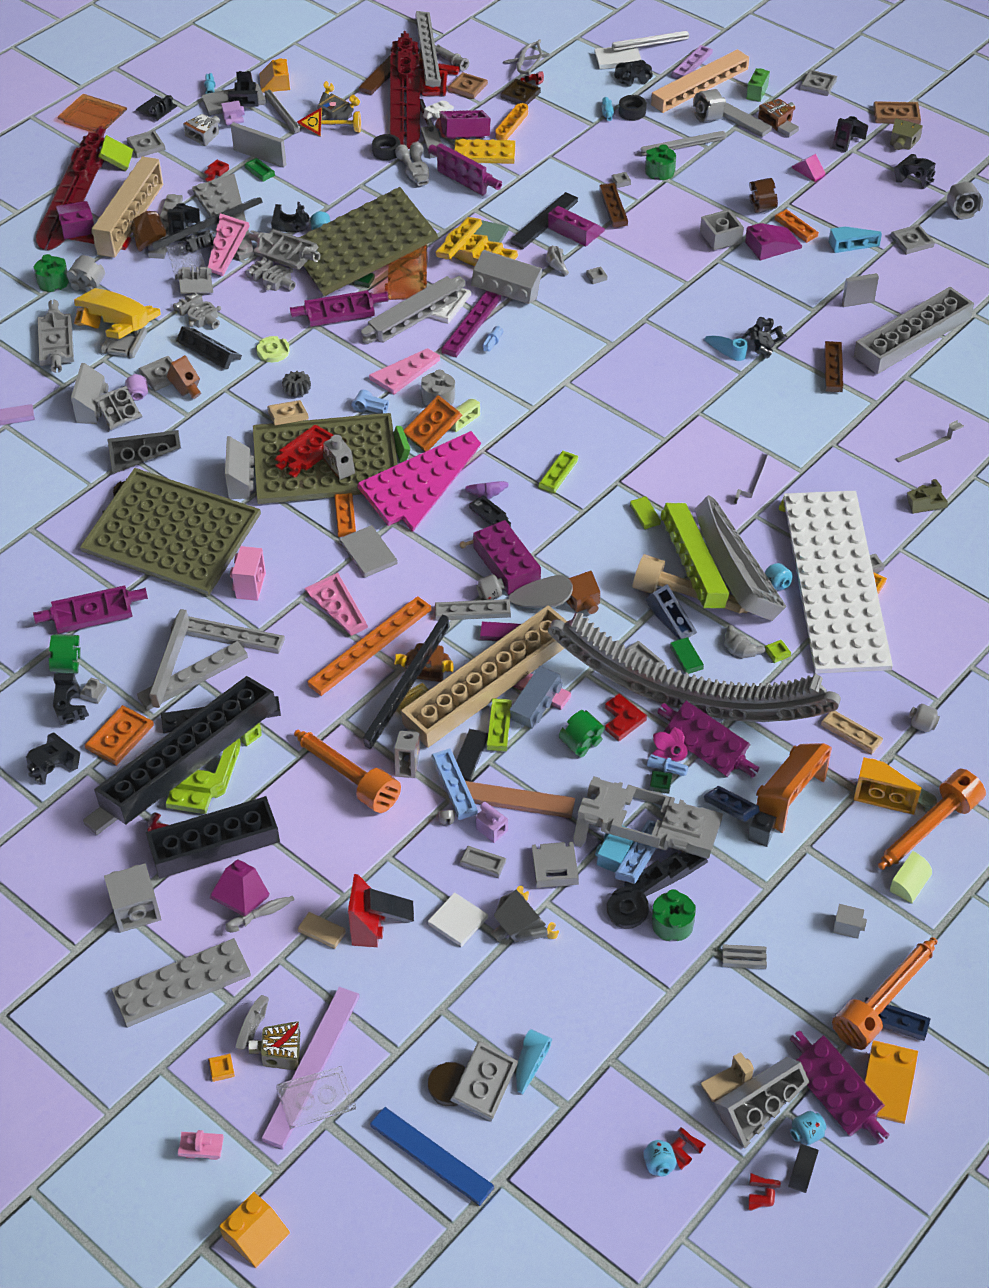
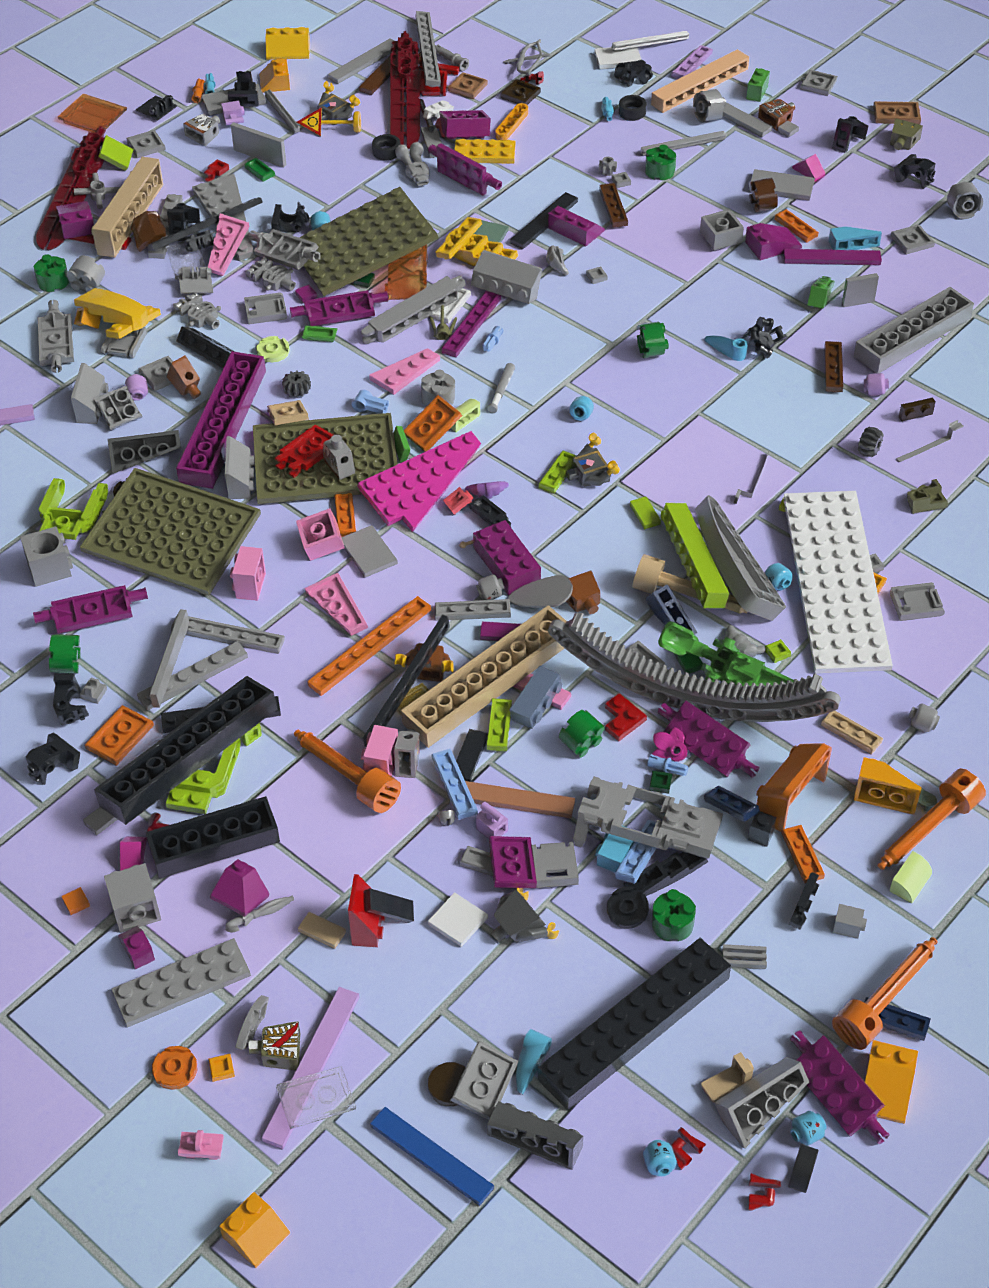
(47, 556): none -> light grey brick
(71, 521): none -> lime plate
(75, 901): none -> orange tile
(97, 190): none -> light grey bar
(132, 851): none -> dark pink slope
(137, 947): none -> magenta slope
(174, 1067): none -> orange tile
(198, 90): none -> orange axle
(221, 418): none -> magenta brick
(268, 308): none -> light grey container
(287, 43): none -> yellow slope
(306, 293): none -> magenta tile
(319, 333): none -> bright green tile
(320, 534): none -> bright pink brick
(361, 62): none -> light grey tile
(380, 749): none -> bright pink brick
(442, 331): none -> olive plant
(458, 500): none -> coral bracket
(502, 385): none -> light grey piece
(512, 862): none -> magenta tile
(535, 1134): none -> dark grey wedge
(581, 408): none -> medium azure head
(590, 466): none -> dark grey torso
(607, 166): none -> light grey gear
(633, 1023): none -> black brick
(652, 339): none -> green brick
(726, 662): none -> bright green piece
(787, 184): none -> light grey tile
(802, 852): none -> orange tile
(803, 905): none -> black hinge
(820, 292): none -> bright green slope
(826, 256): none -> magenta tile
(870, 441): none -> dark grey gear
(876, 384): none -> lavender head
(917, 409): none -> dark brown plate
(919, 599): none -> light grey container

